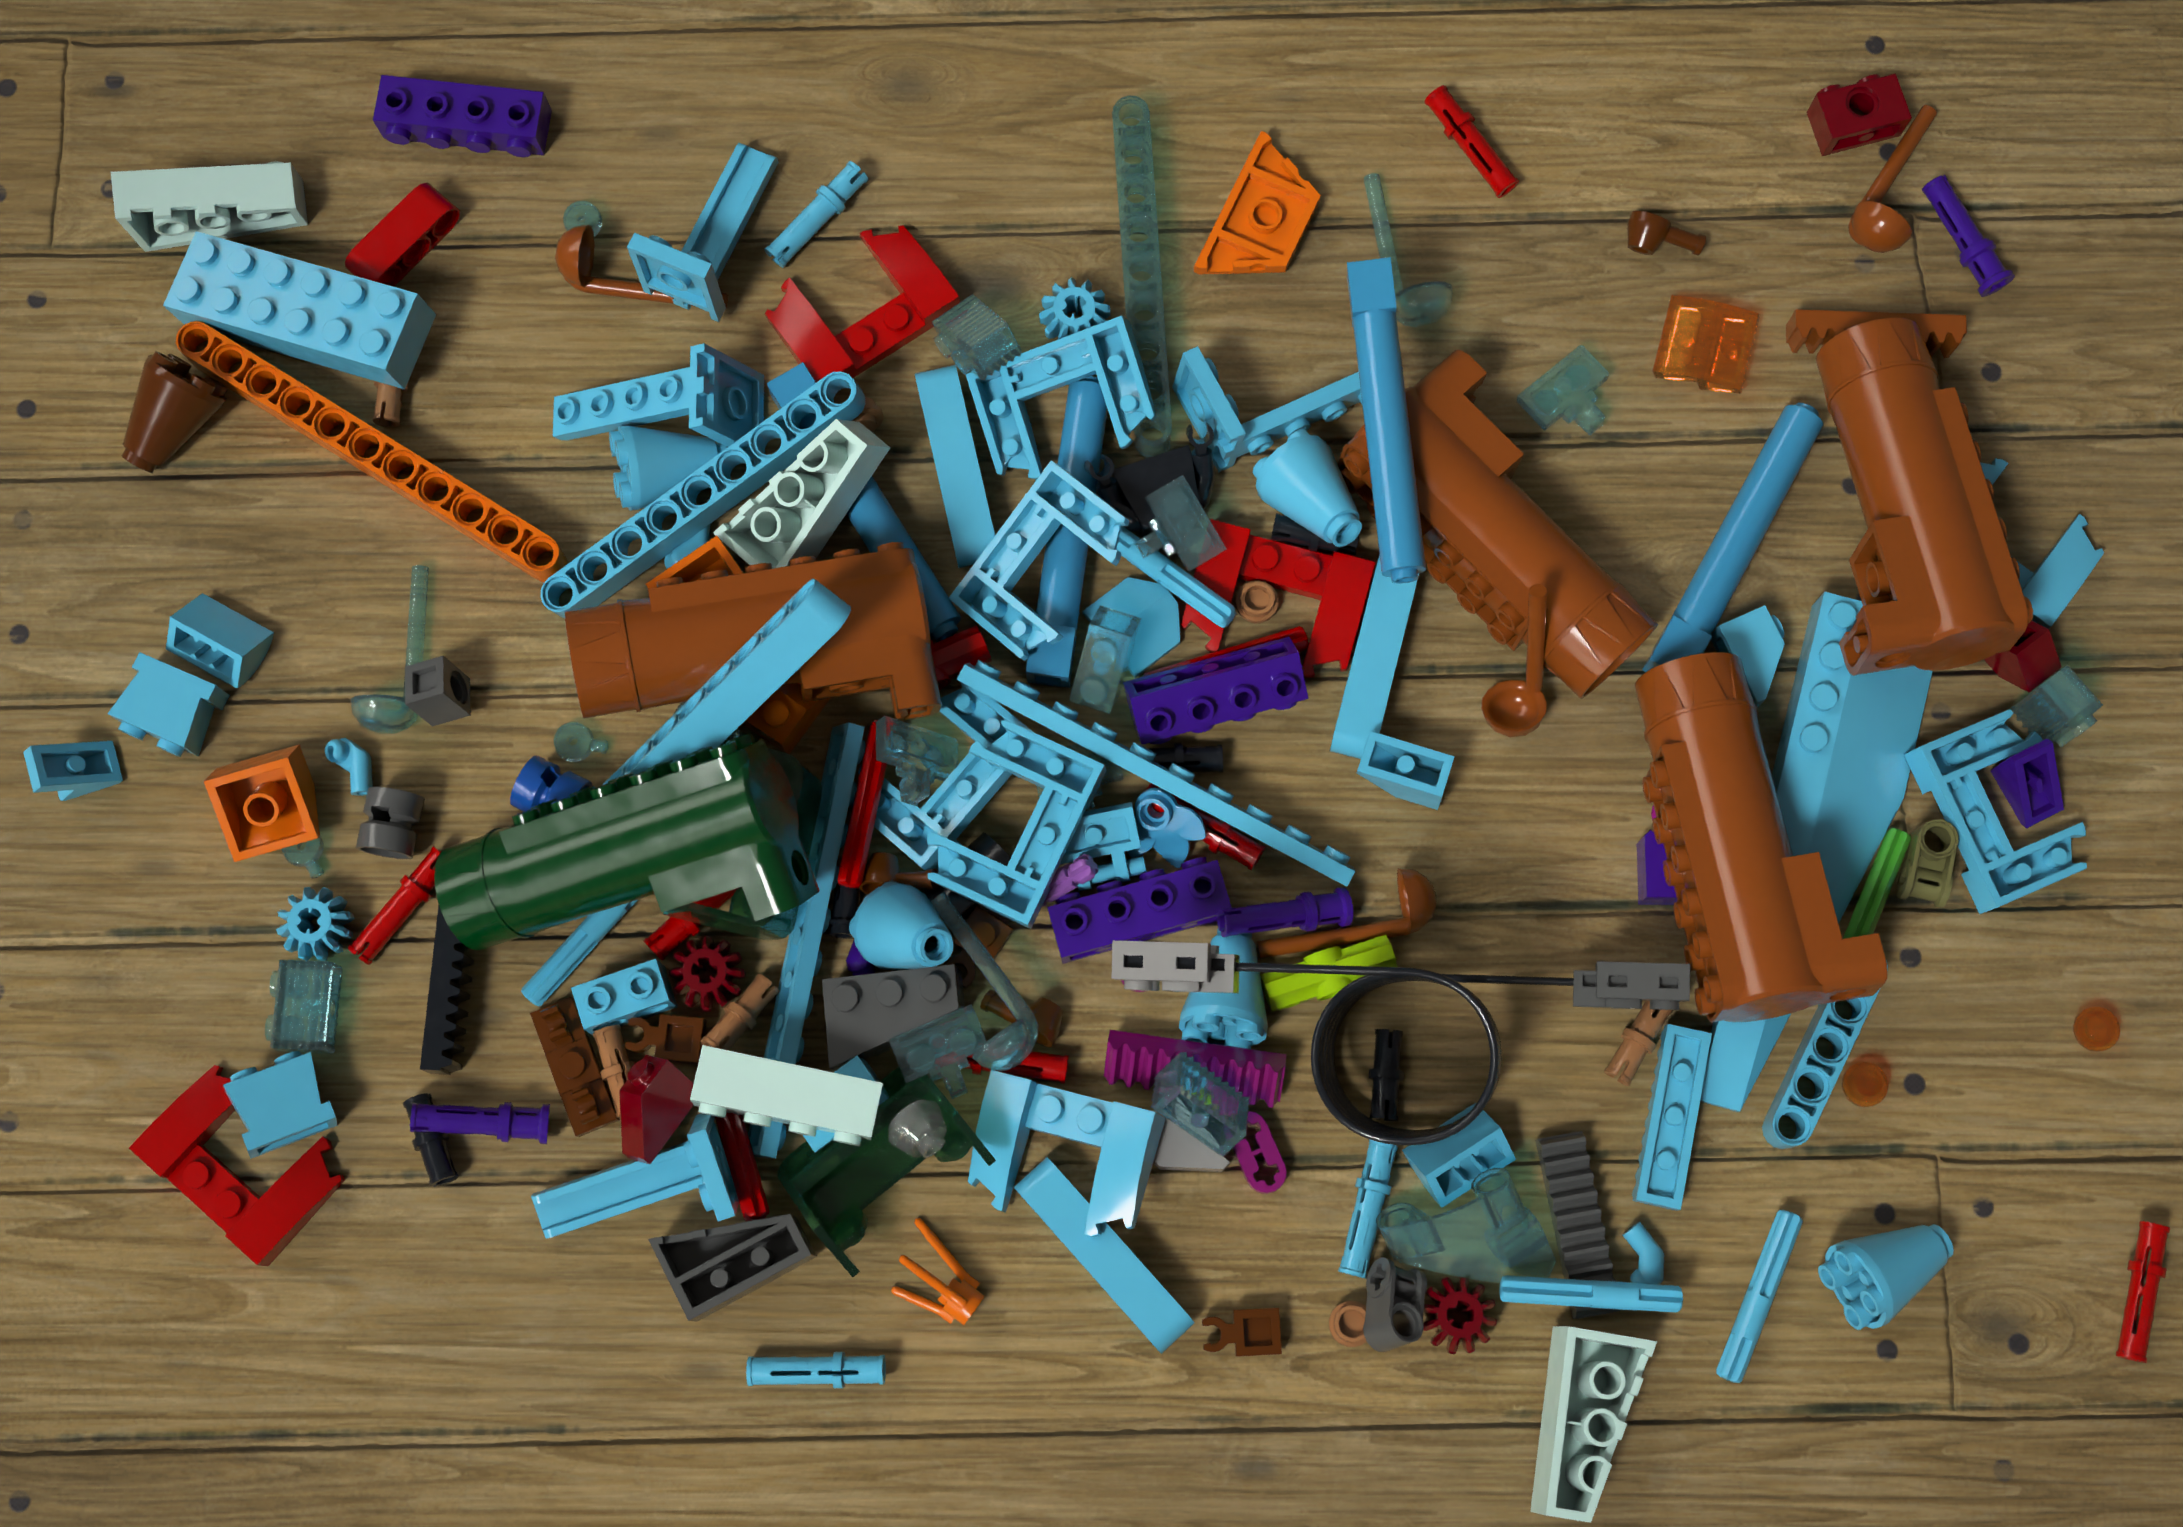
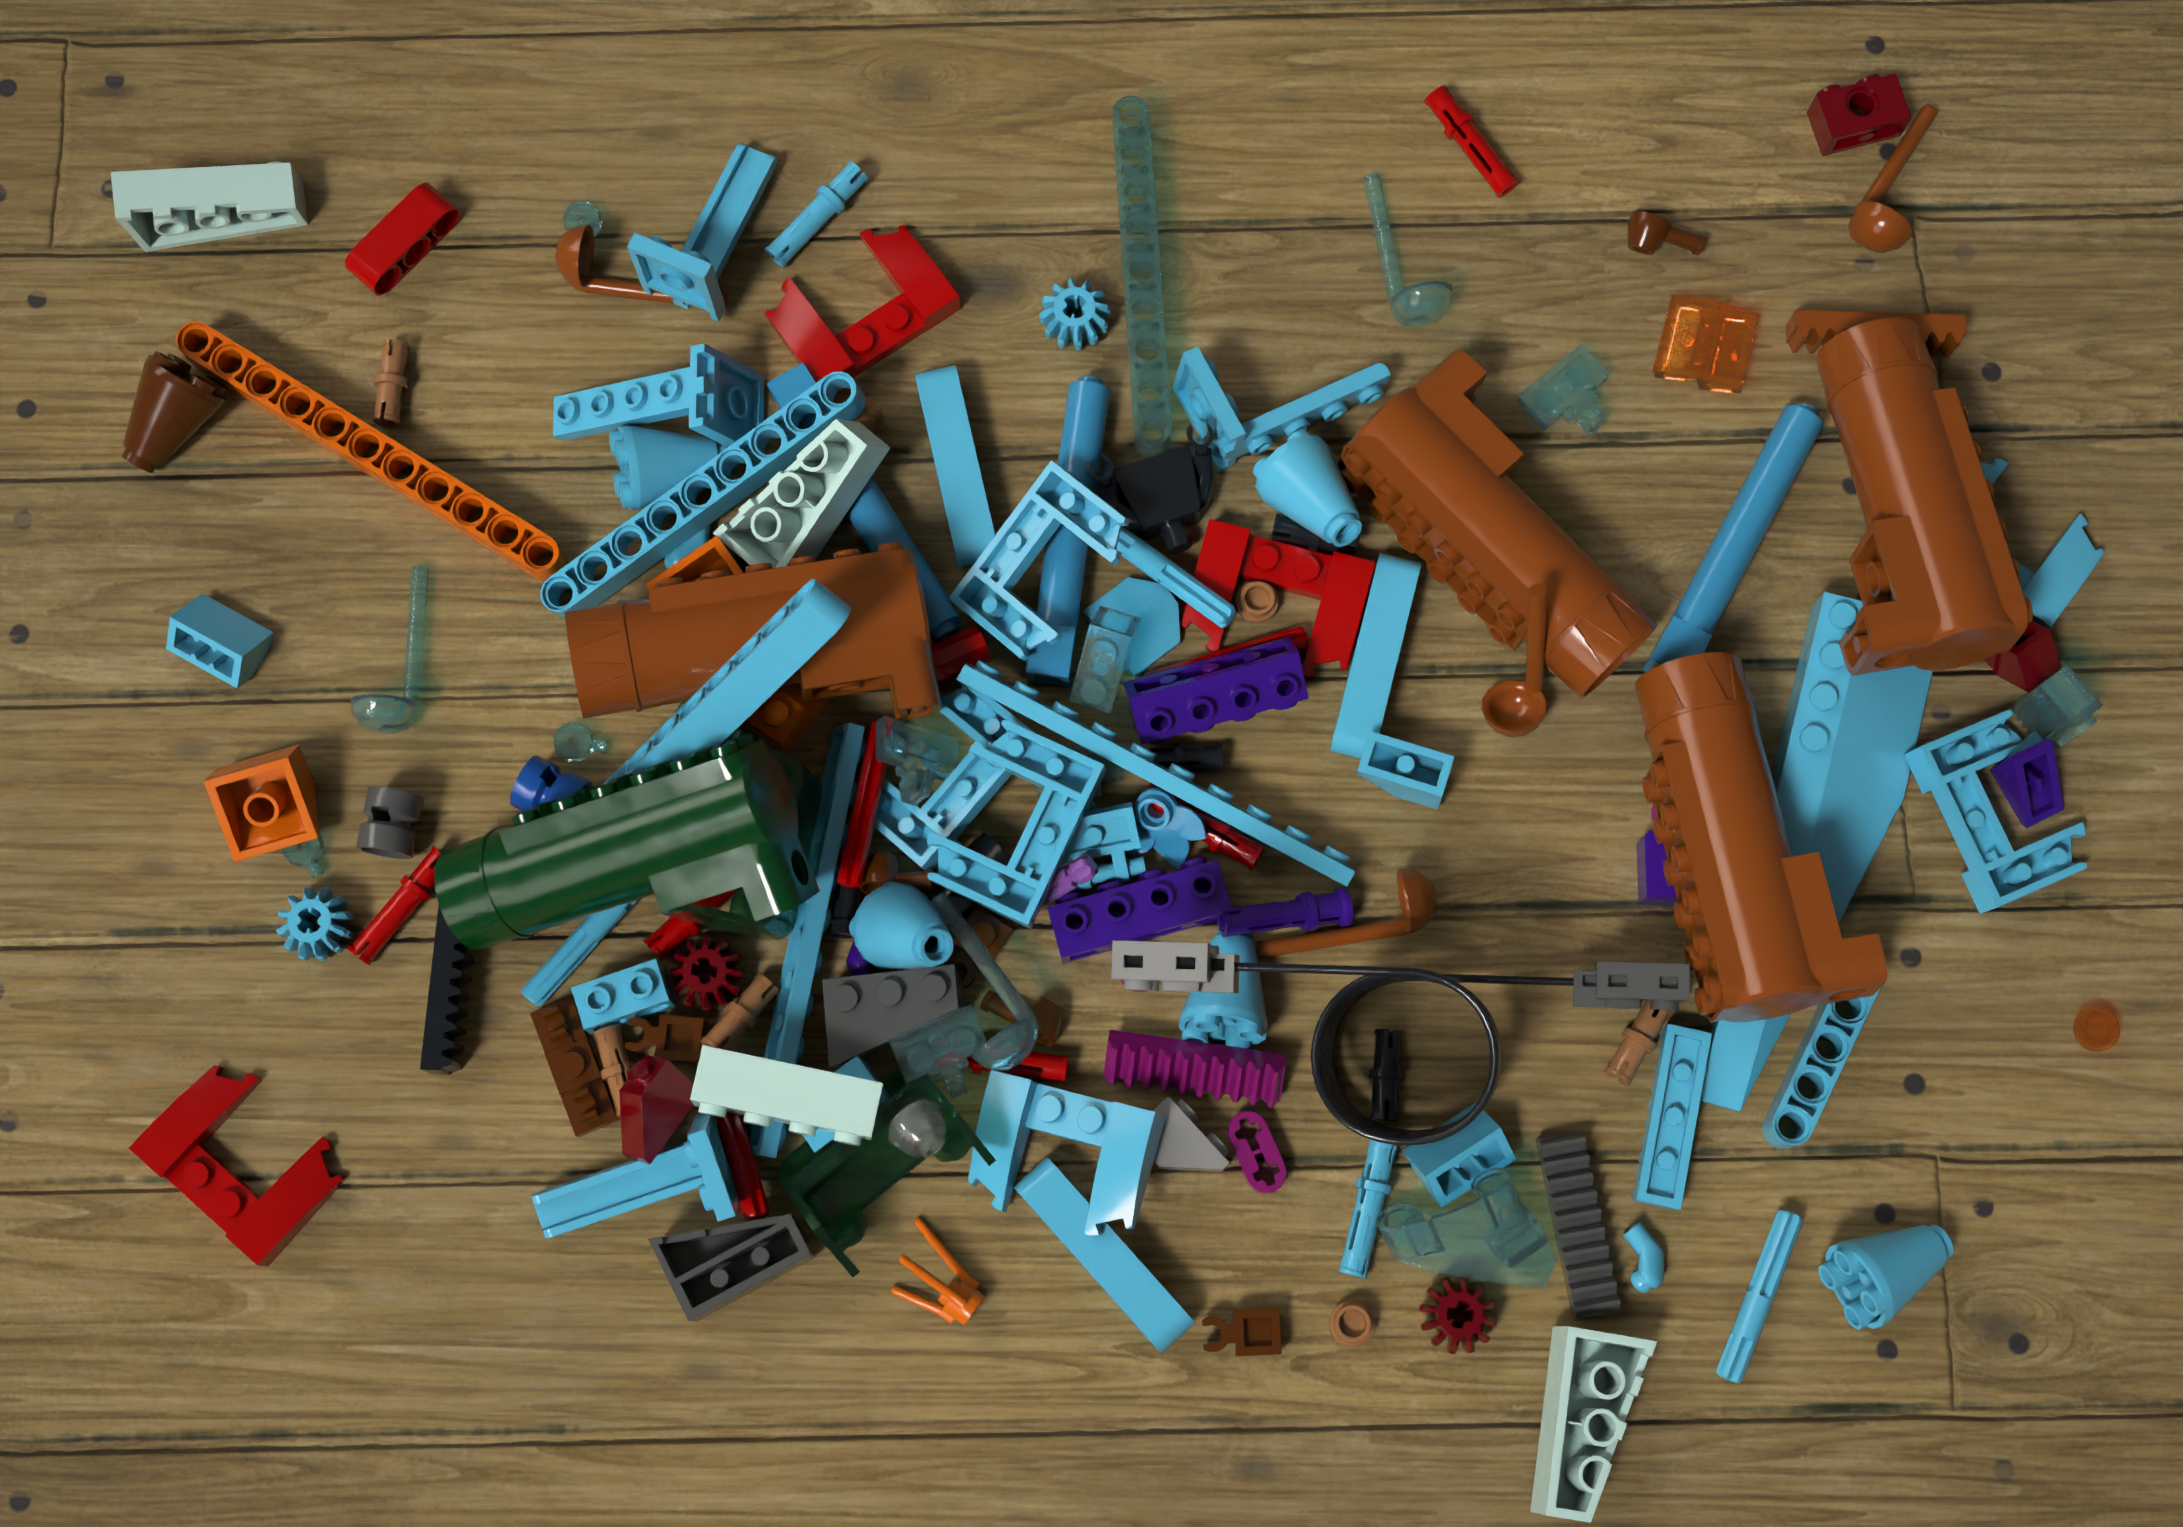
(72, 768): medium azure slope -> none
(167, 706): medium azure hips -> none
(279, 1103): medium azure hips -> none
(301, 309): medium azure brick -> none
(304, 1006): clear light blue brick -> none
(354, 760): medium azure arm -> none
(432, 1148): black pin -> none
(437, 691): dark grey brick -> none
(462, 115): dark purple brick -> none
(502, 1122): dark purple pin -> none
(816, 1370): medium azure pin -> none
(975, 338): clear light blue brick -> none
(1100, 350): medium azure wedge -> none
(1180, 526): clear light blue hinge -> none
(1201, 1104): clear light blue brick -> none
(1261, 216): orange wing -> none
(1292, 989): lime piece -> none
(1386, 419): dark azure brick -> none
(1393, 1306): dark grey piece -> none
(1591, 1293): medium azure axle -> none
(1759, 644): medium azure slope -> none
(1864, 1084): clear orange plate -> none
(1878, 883): bright green axle -> none
(1927, 872): olive piece -> none
(1976, 252): dark purple pin -> none
(2153, 1238): red pin -> none

